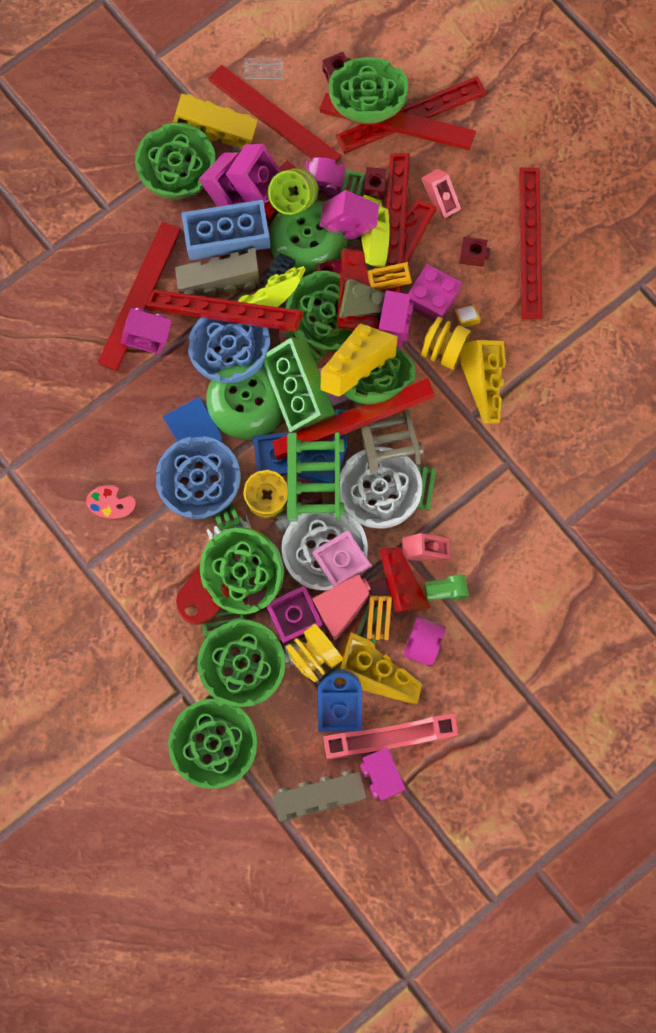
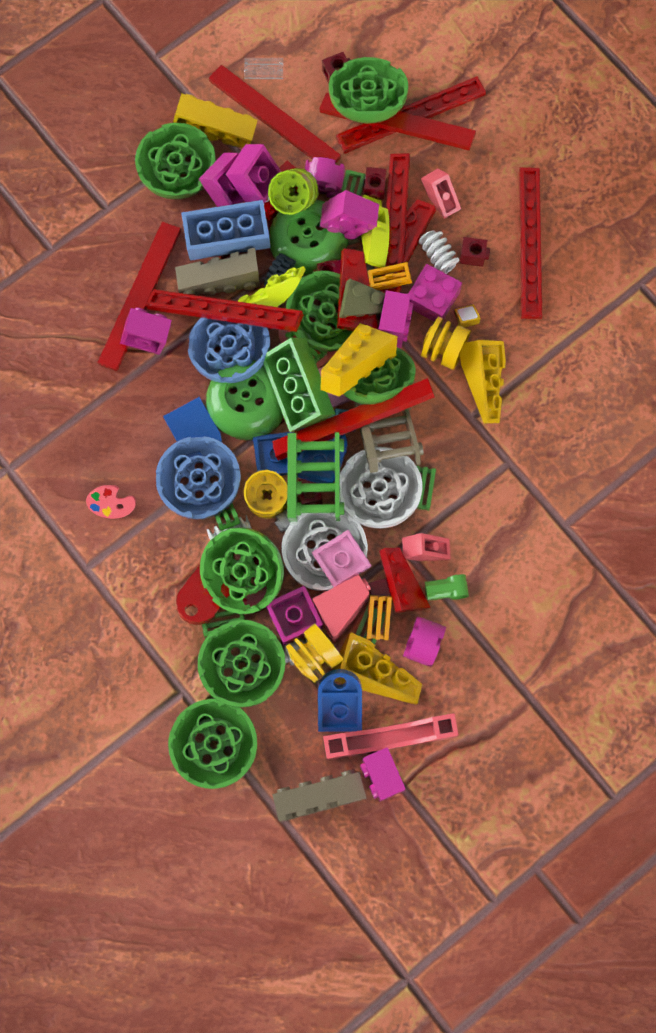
(438, 252): none -> white piece

